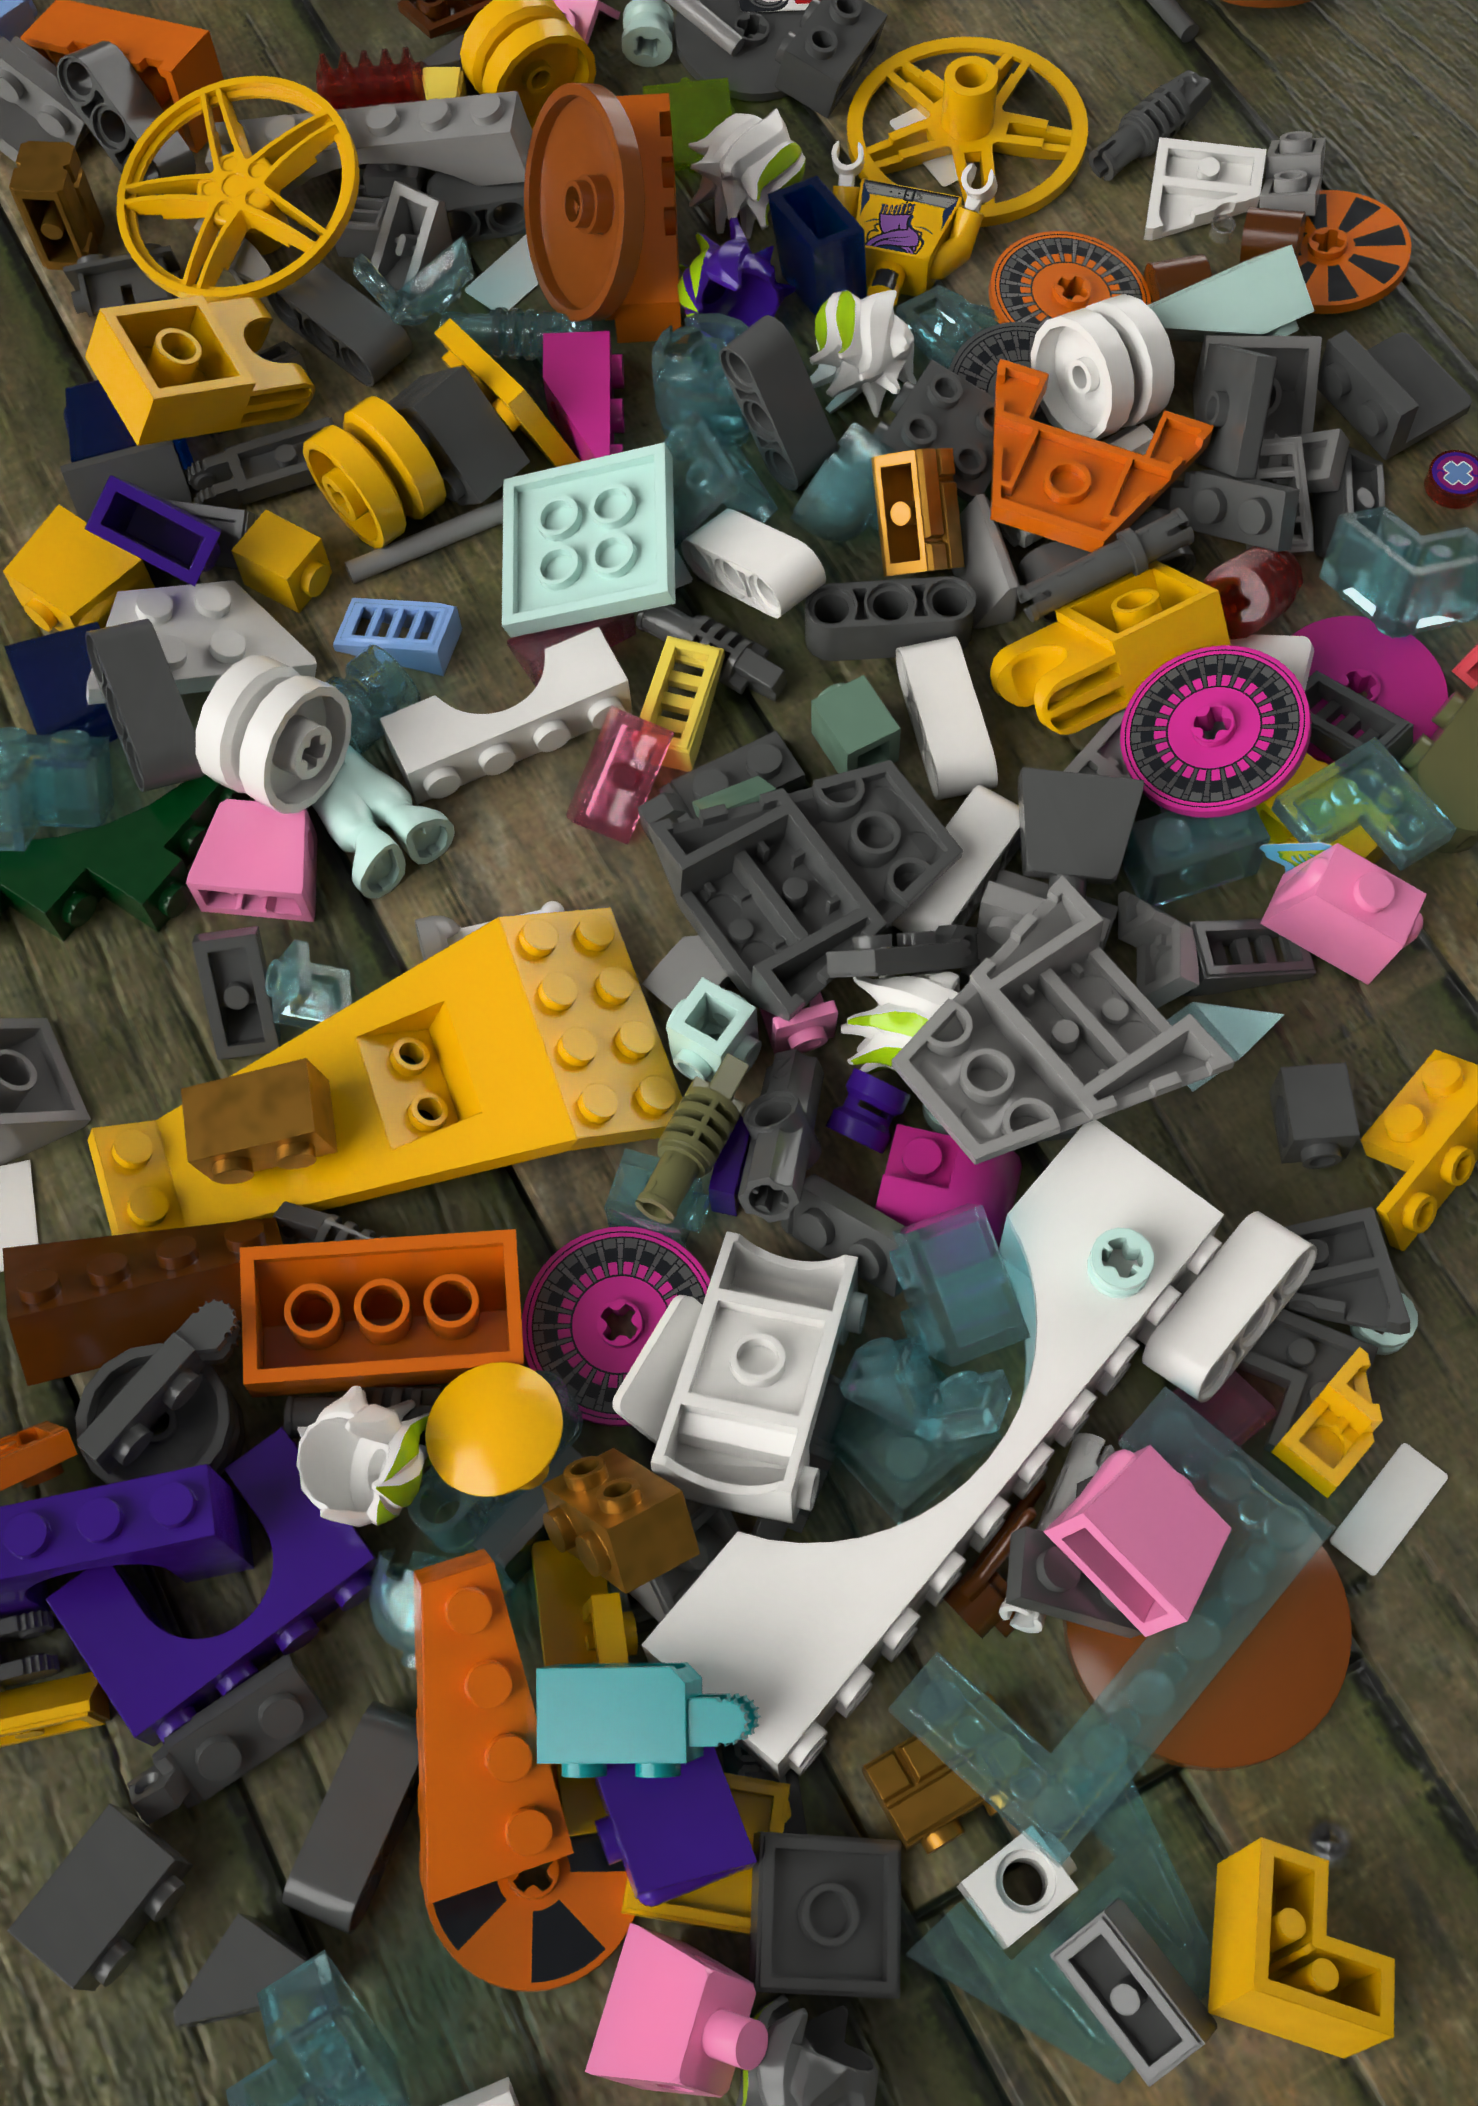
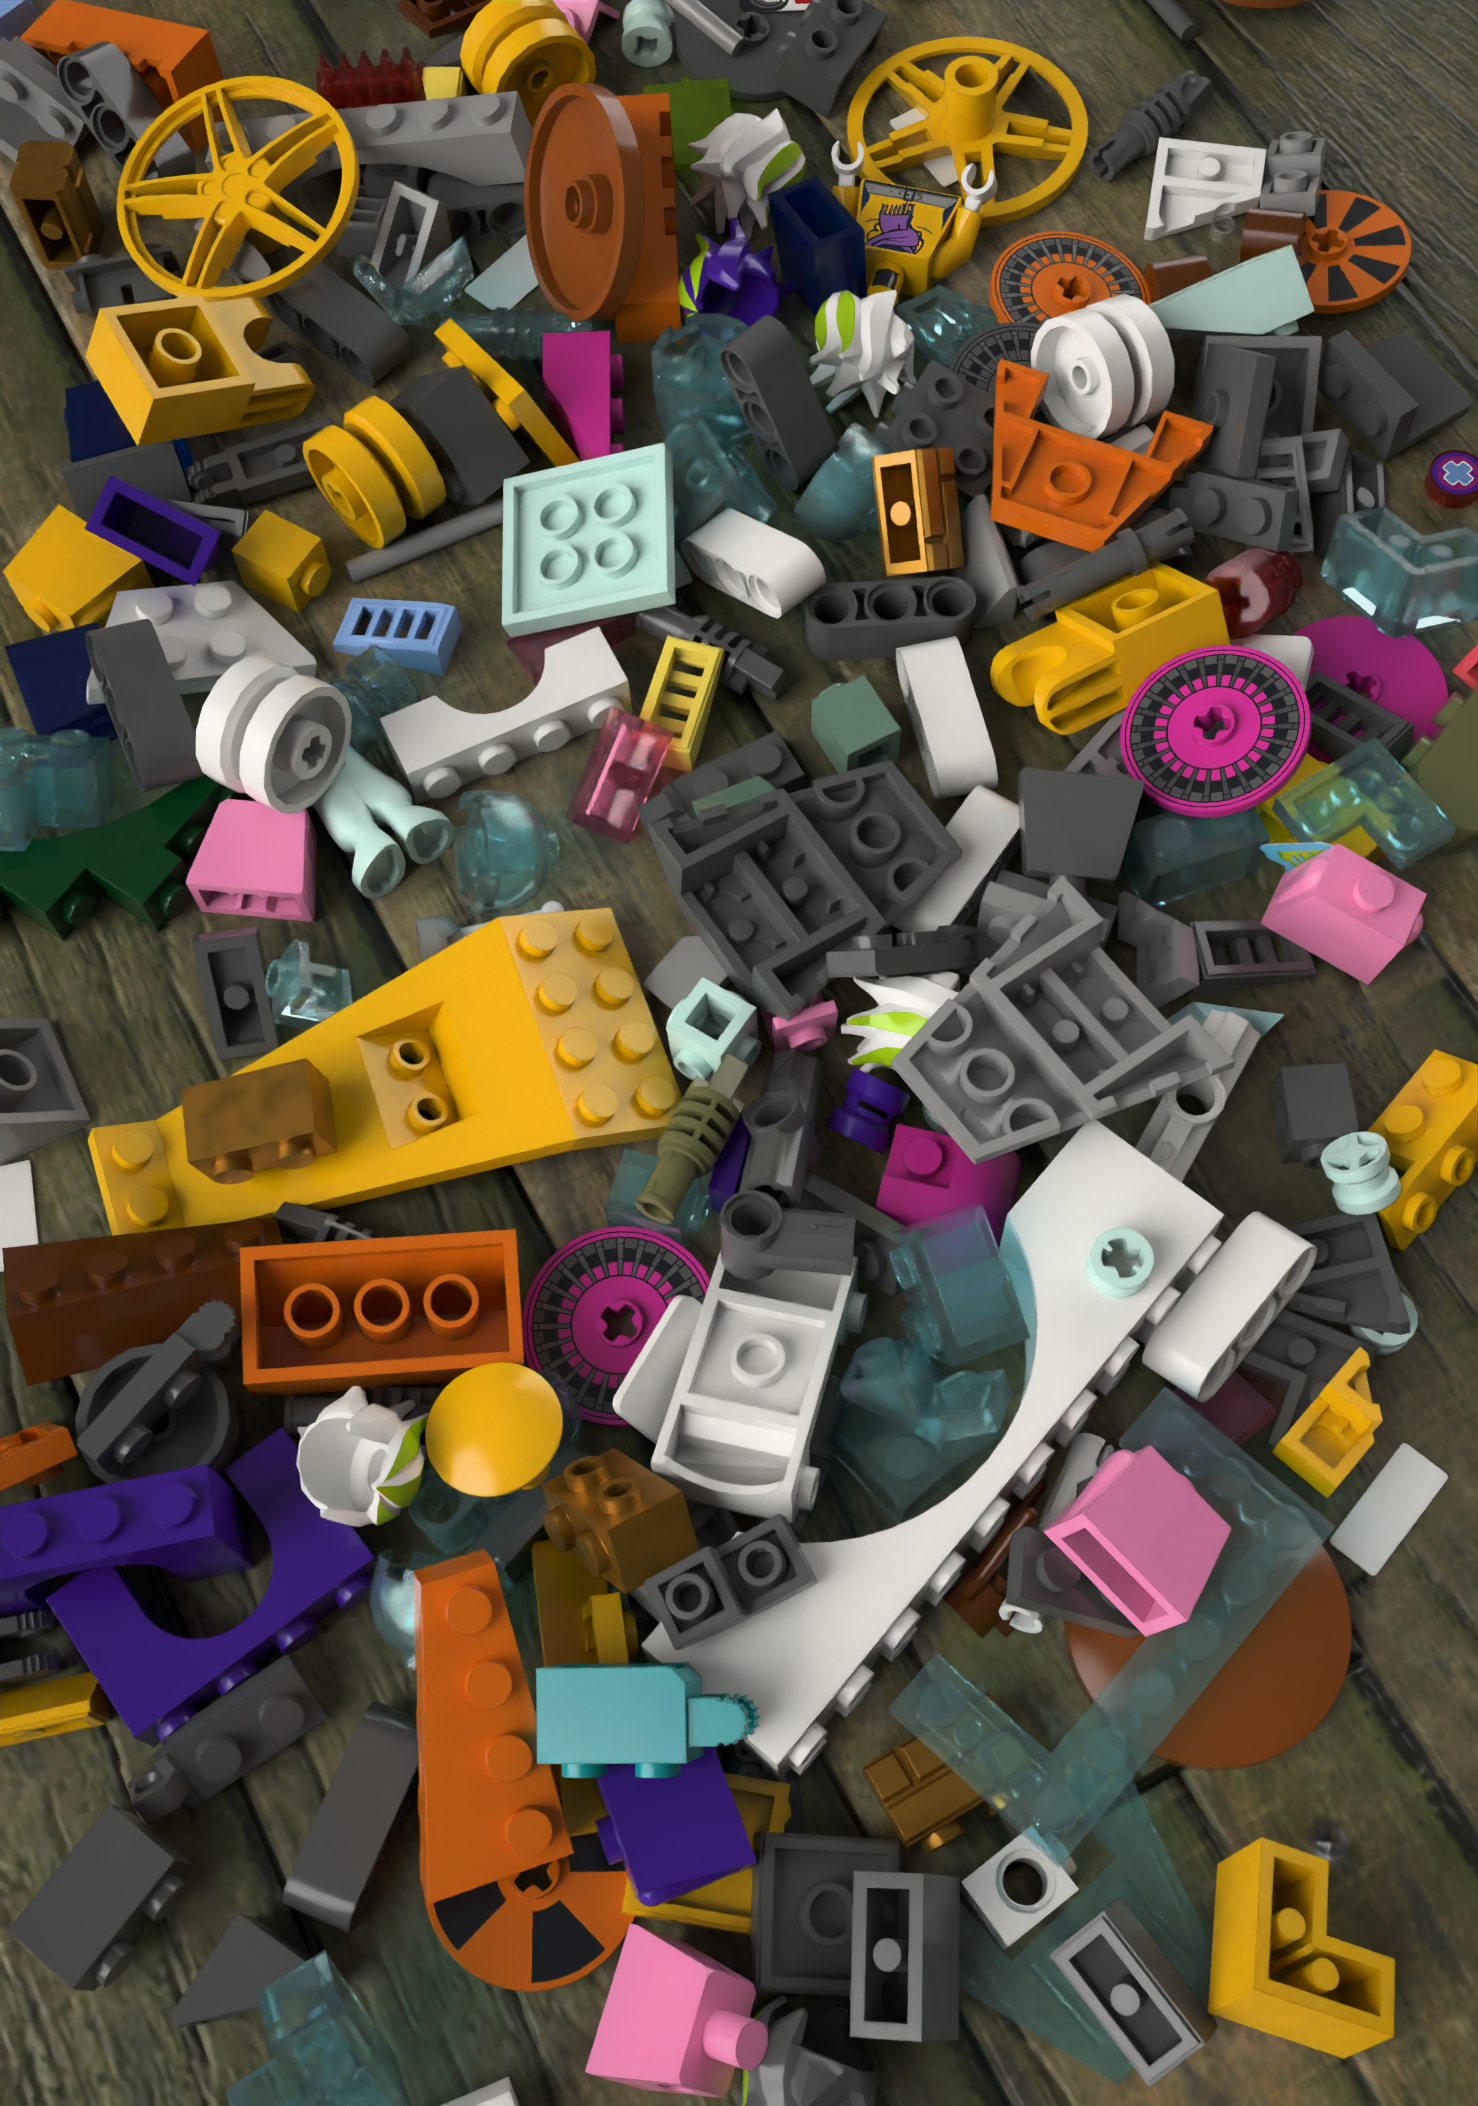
(502, 850): none -> clear light blue cylinder
(730, 1582): none -> dark grey slope
(784, 1238): none -> dark grey piece
(905, 1956): none -> dark grey brick
(1175, 1136): none -> white piece
(1361, 1173): none -> light aqua wheel

